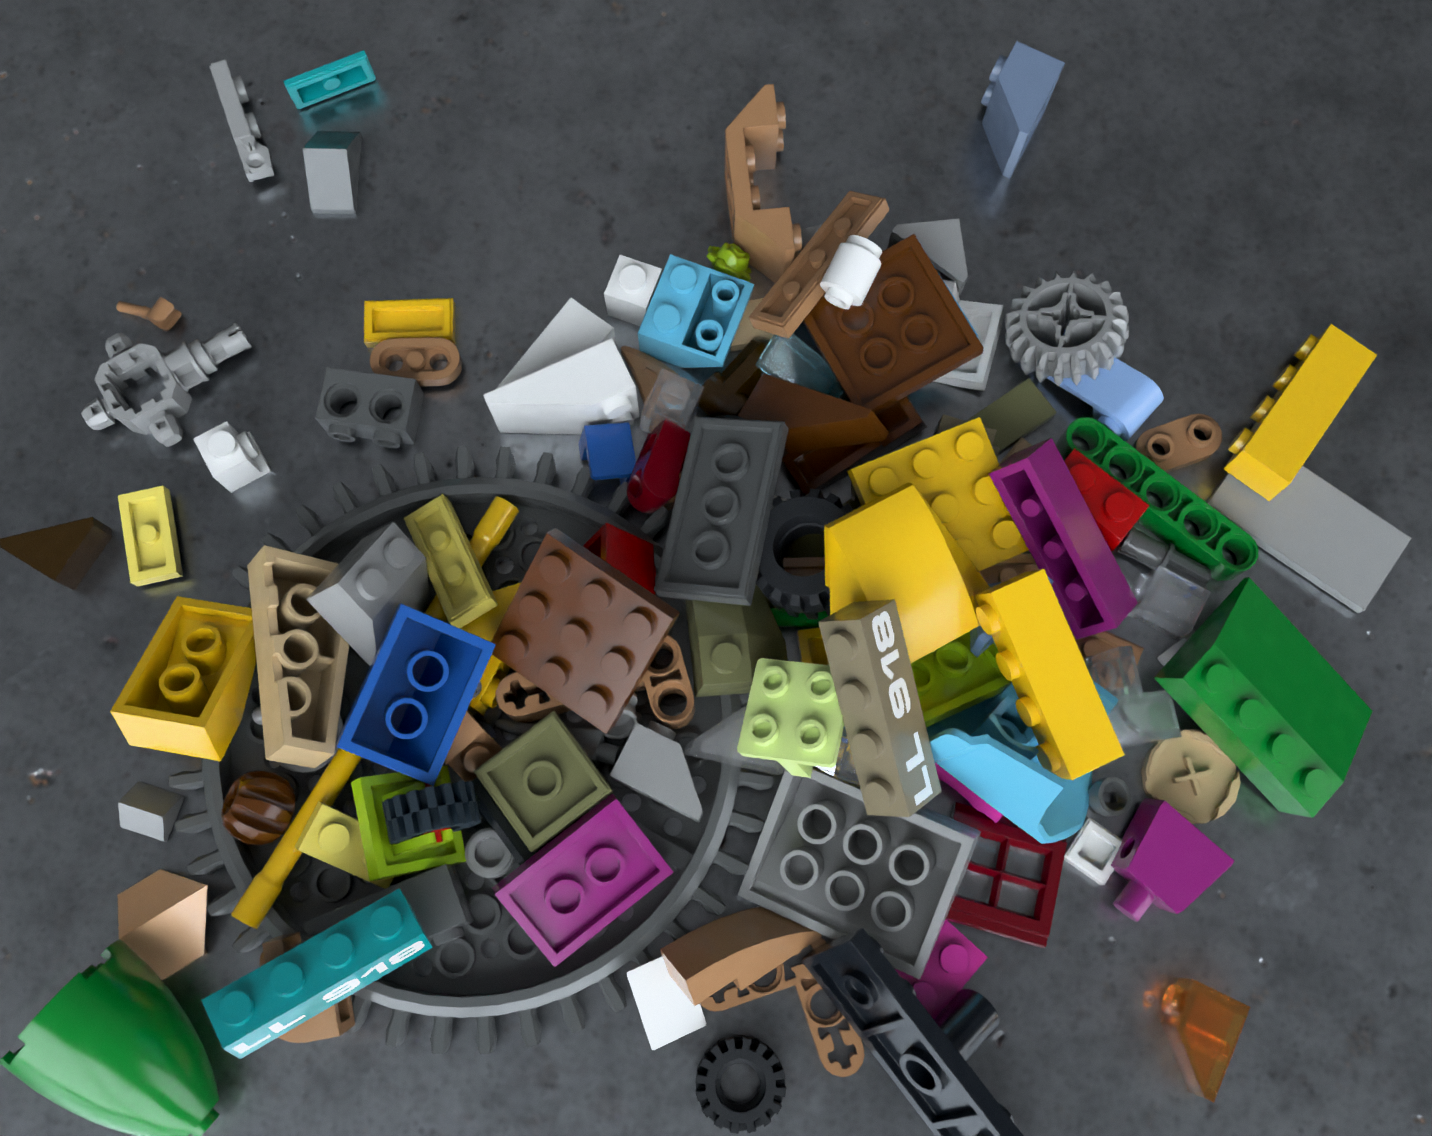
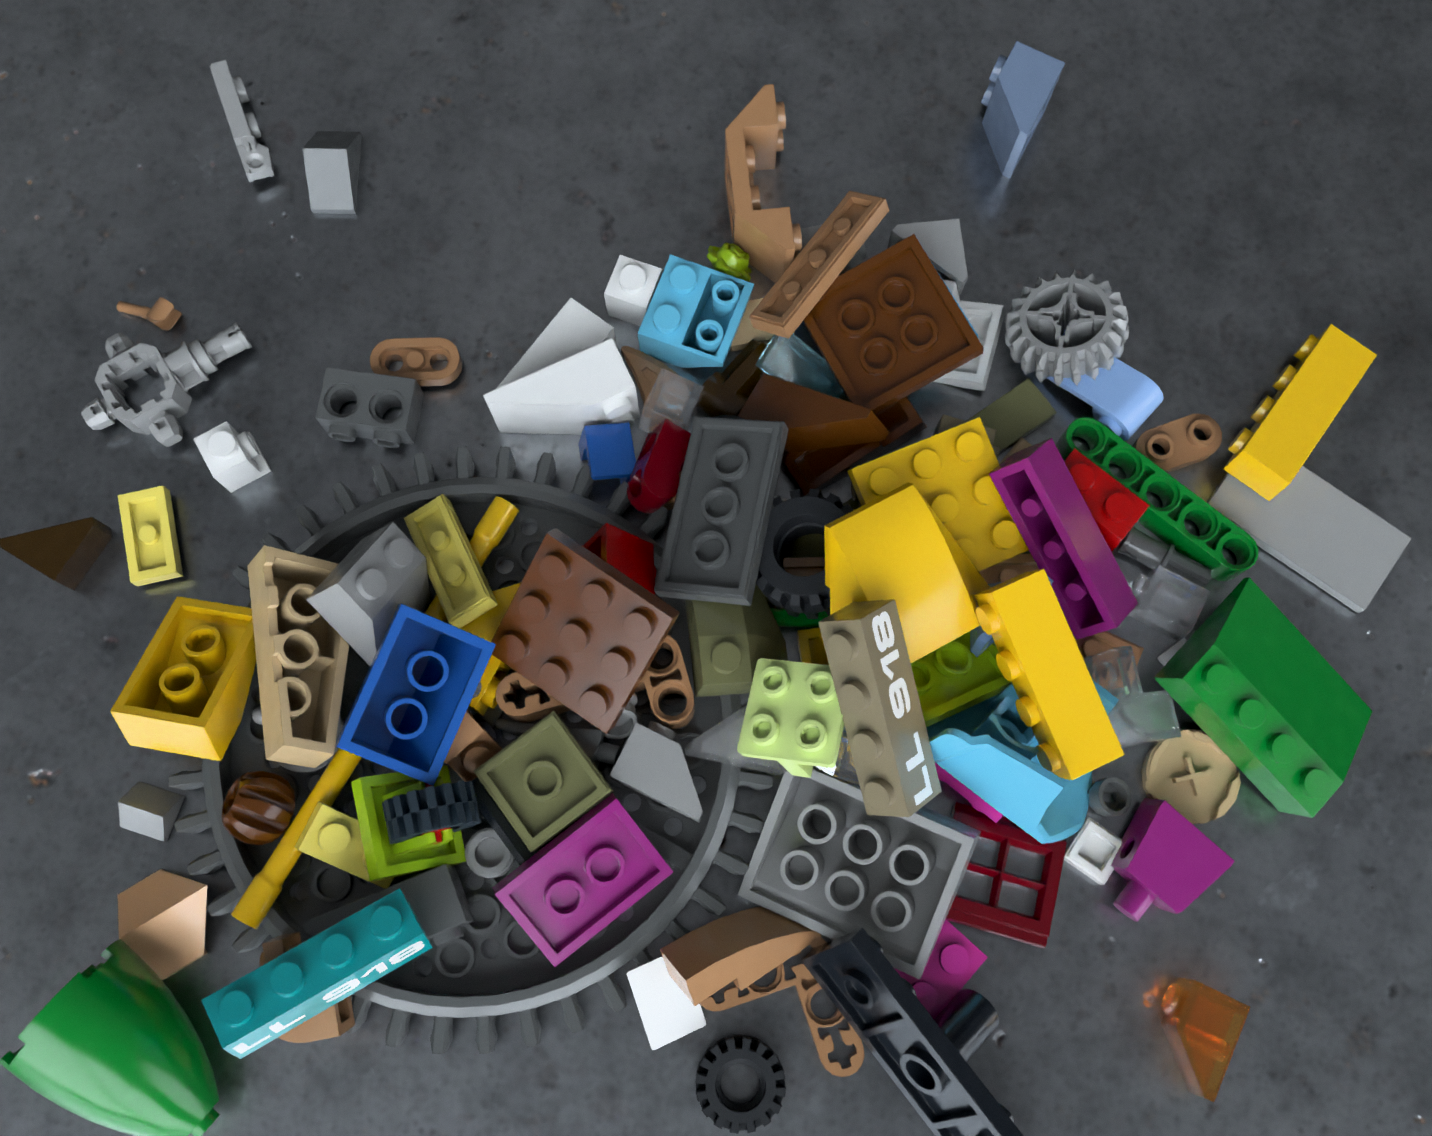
(330, 80): teal slope -> none
(408, 319): yellow tile -> none
(851, 272): white brick -> none

